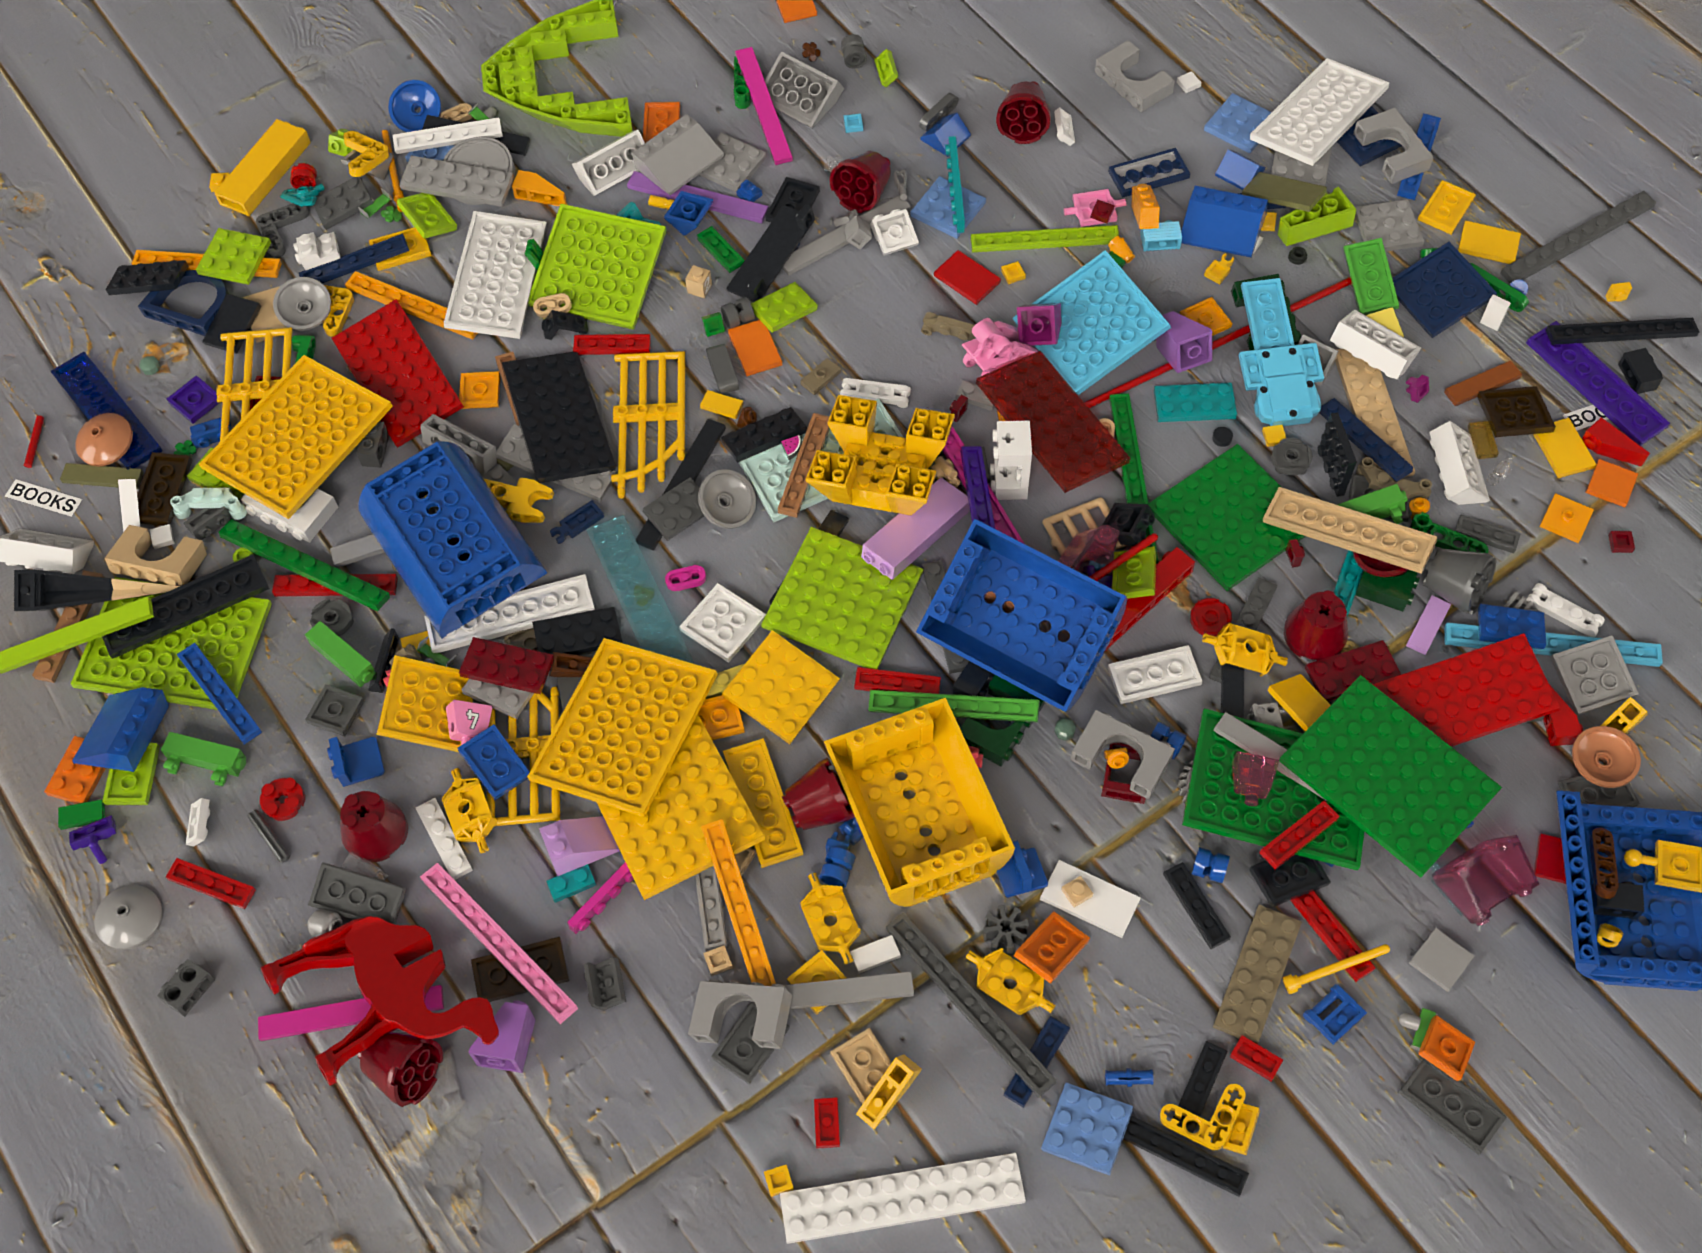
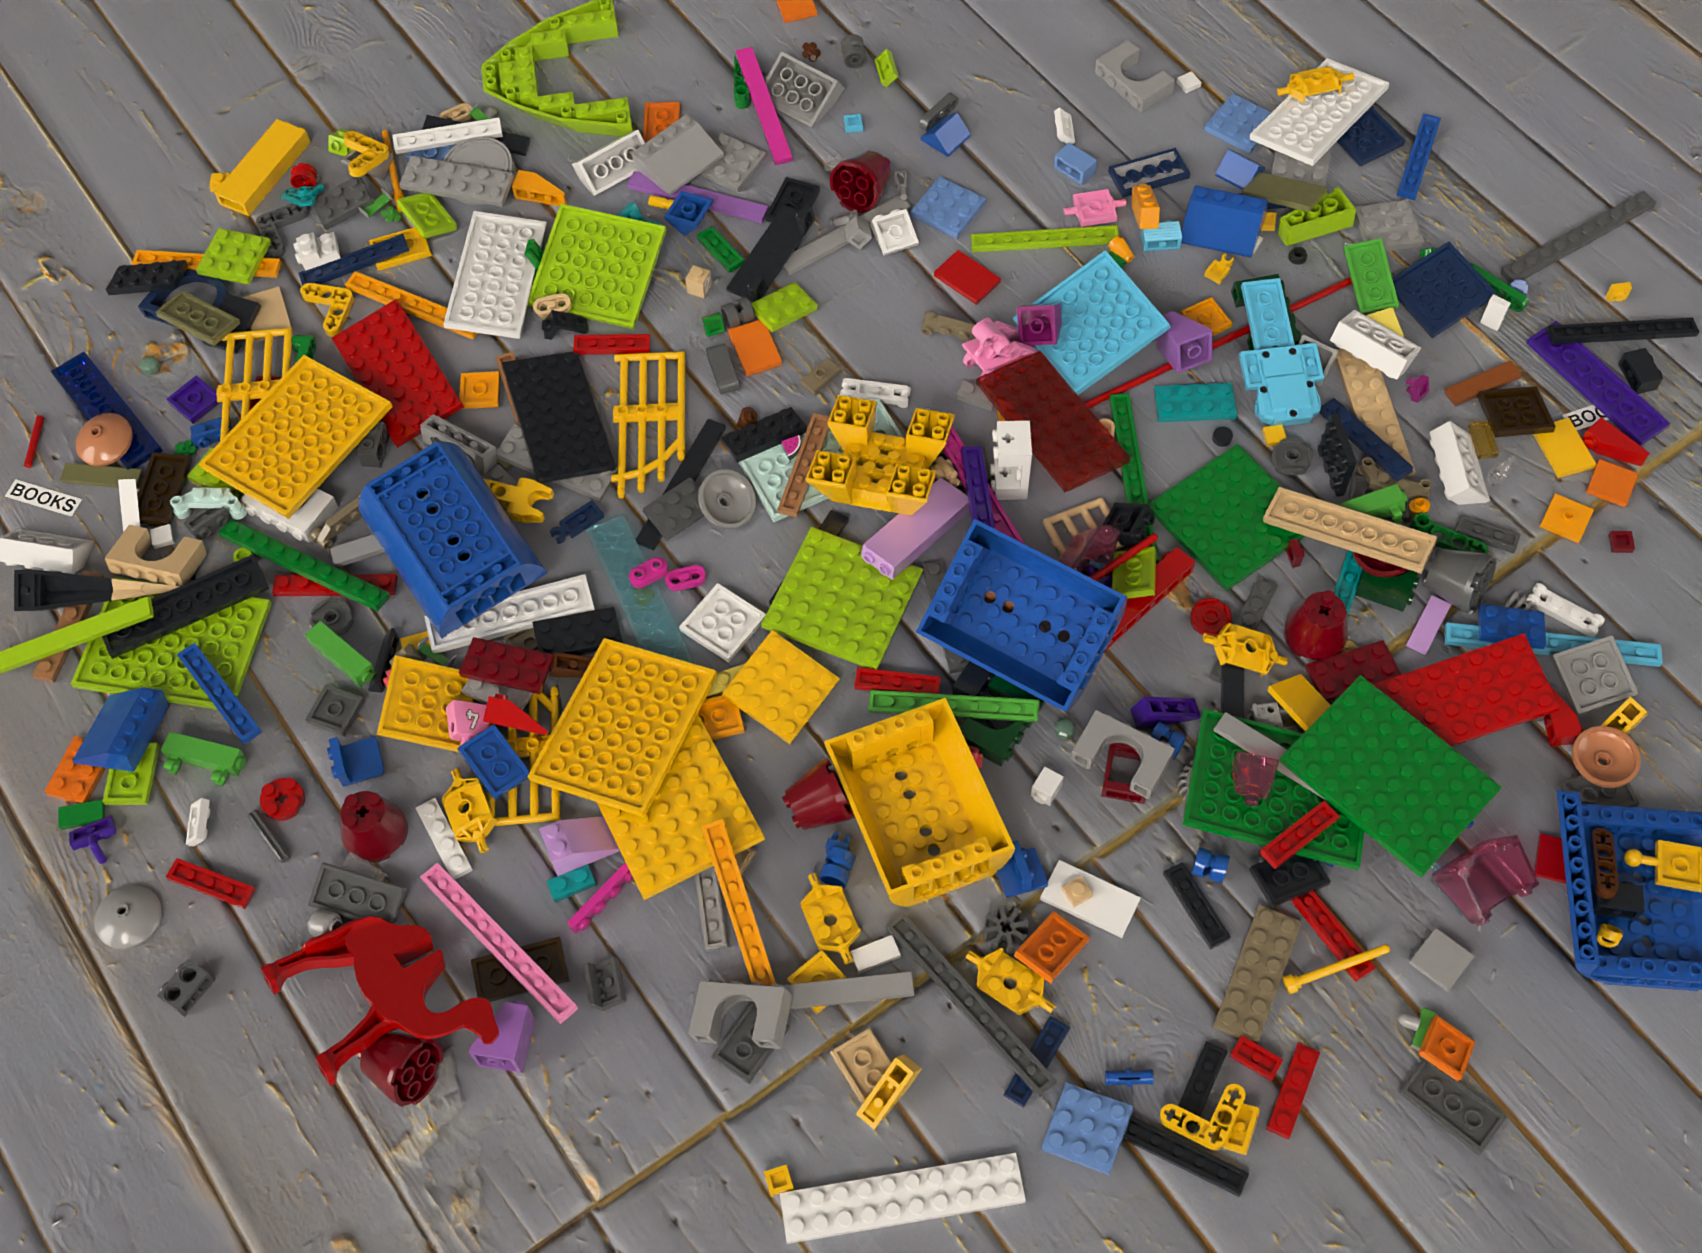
(197, 317): none -> olive tile
(295, 296): light grey dish -> none
(328, 1016): dark pink tile -> none
(336, 524): none -> dark tan plate
(407, 99): blue dish -> none
(507, 714): none -> red slope
(649, 572): none -> dark pink plate
(717, 960): tan plate -> none
(721, 404): yellow tile -> none
(749, 191): blue tile -> none
(760, 788): yellow plate -> none
(826, 1122): red plate -> none
(851, 829): blue tile -> none
(955, 190): teal plate -> none
(959, 407): dark red plate -> none
(1013, 272): yellow tile -> none
(1024, 113): dark red cone -> none
(1046, 786): none -> white brick
(1075, 163): none -> medium blue brick
(1102, 211): dark red plate -> none
(1116, 757): light orange plate -> none
(1154, 674): white plate -> none
(1164, 709): none -> dark purple slope
(1293, 1090): none -> red plate
(1314, 82): none -> yellow plate
(1340, 1020): blue plate -> none
(1392, 126): light grey arch -> none
(1446, 207): yellow tile -> none
(1489, 242): yellow tile -> none

